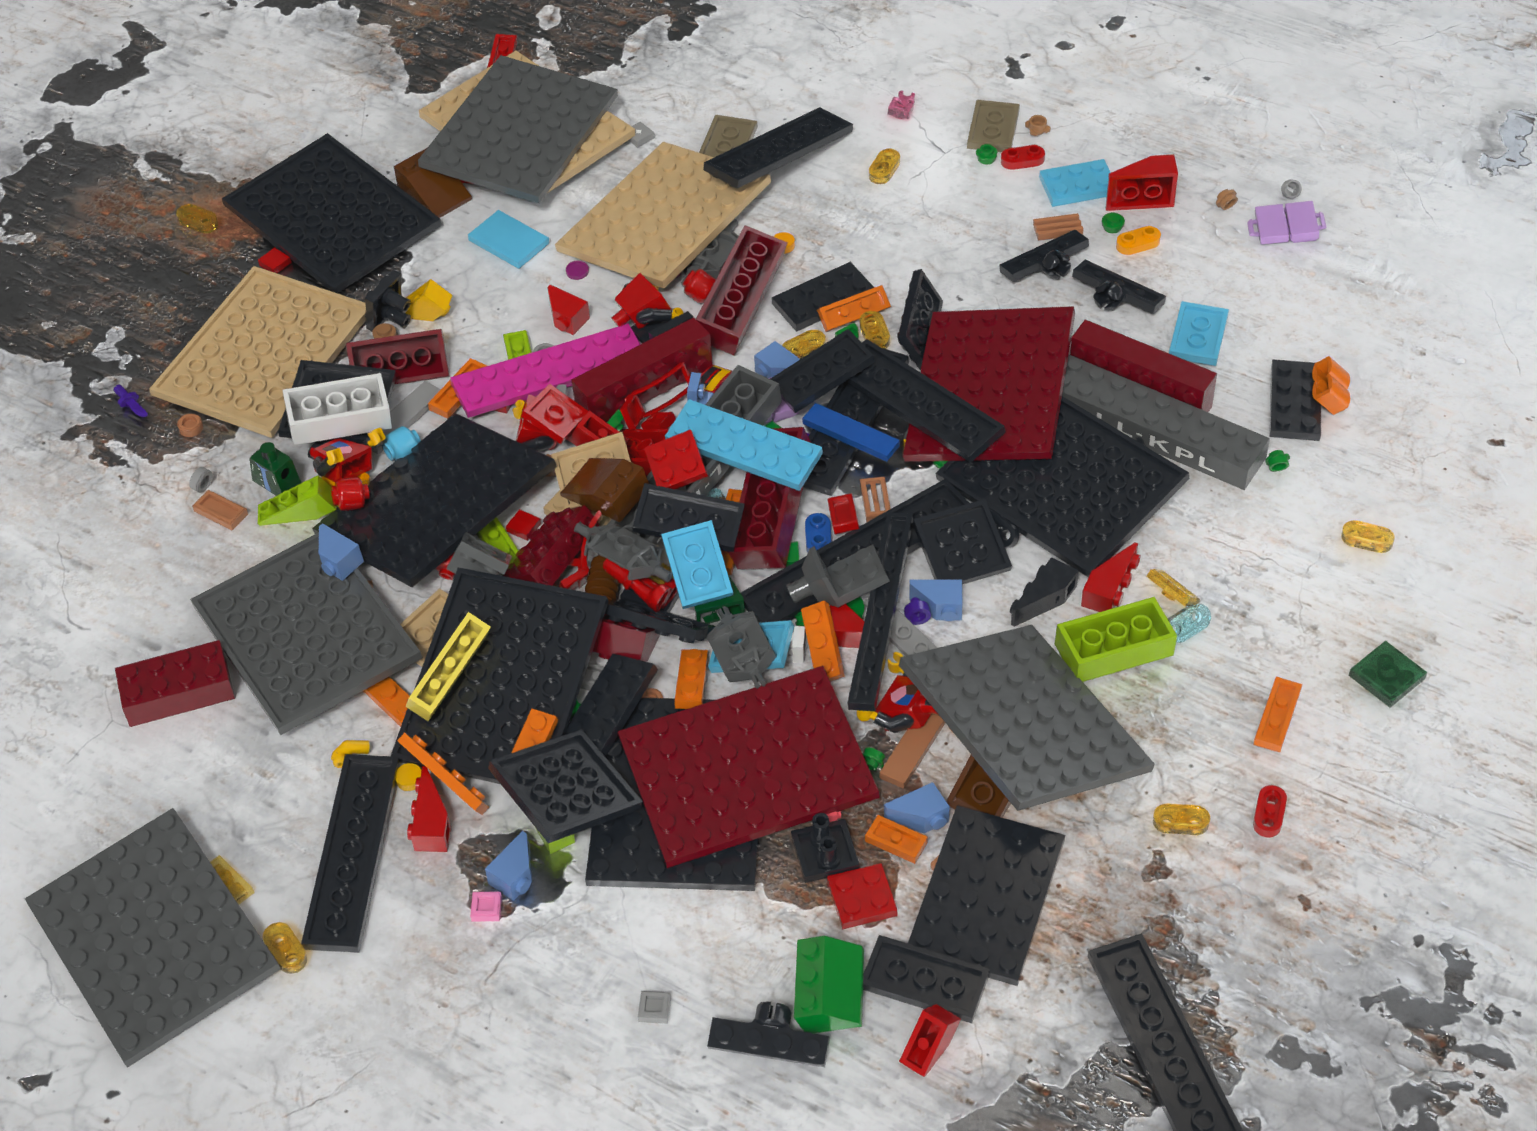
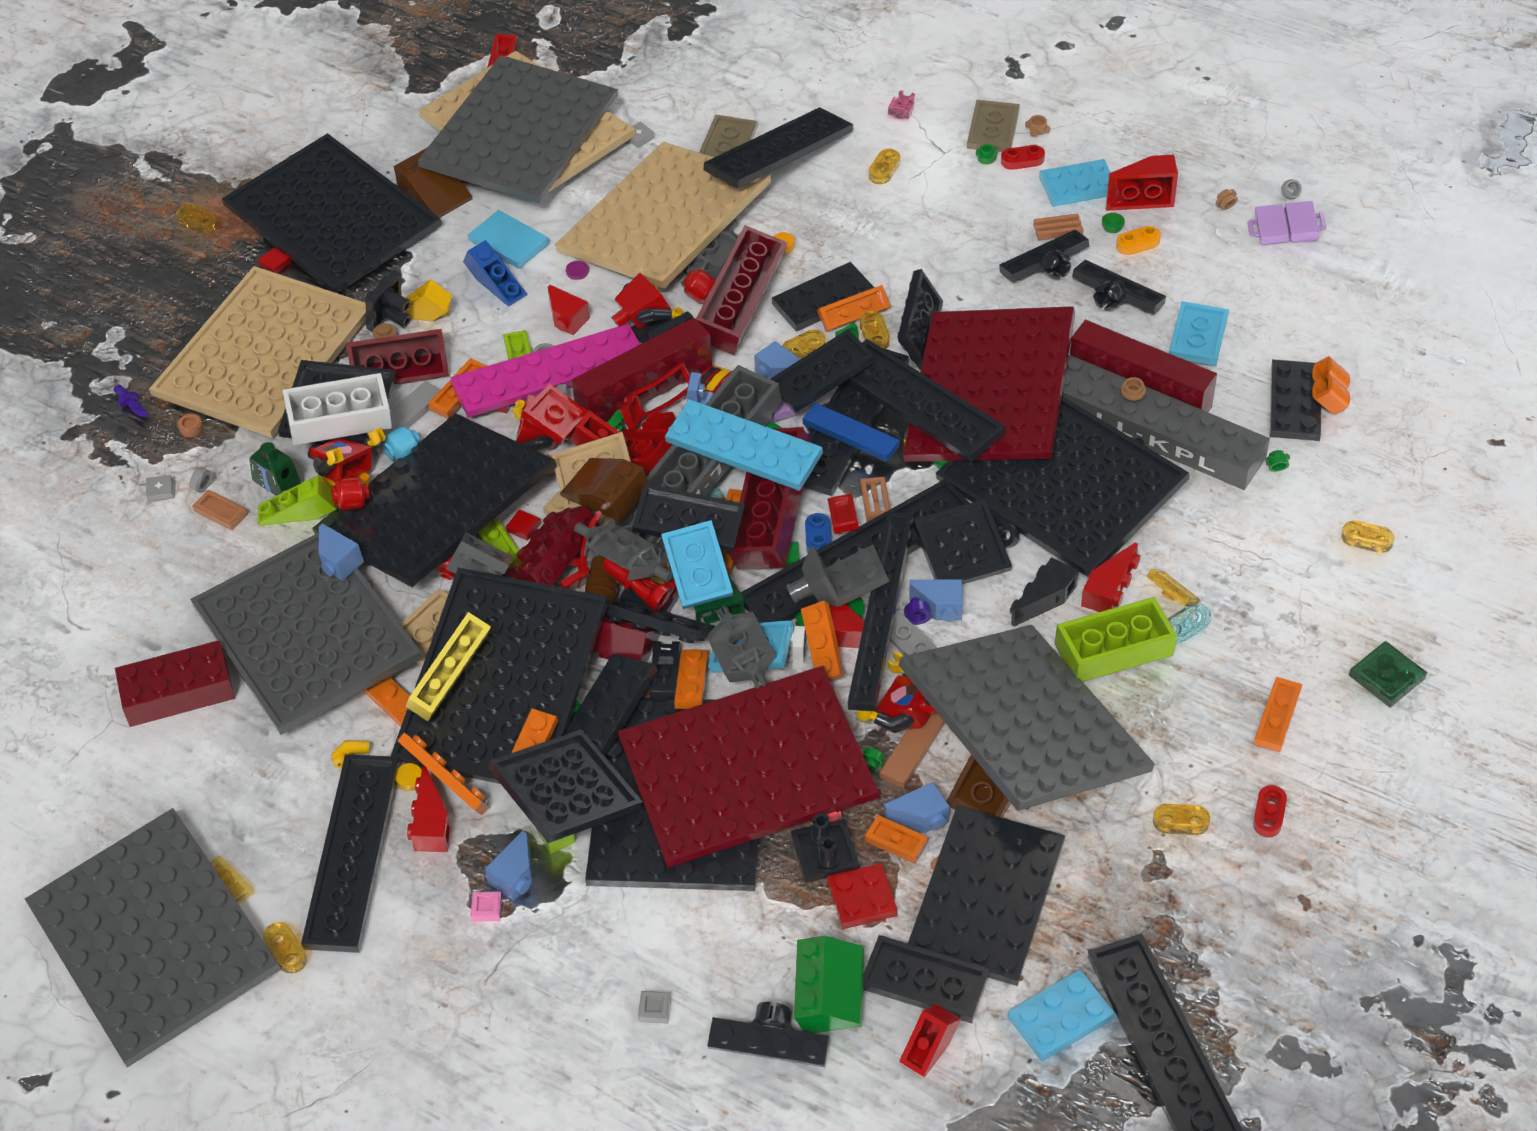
(159, 488): none -> light grey tile
(493, 273): none -> blue slope
(666, 659): none -> black plate
(676, 461): red plate -> none
(1061, 1015): none -> medium azure plate
(1133, 389): none -> medium nougat plate

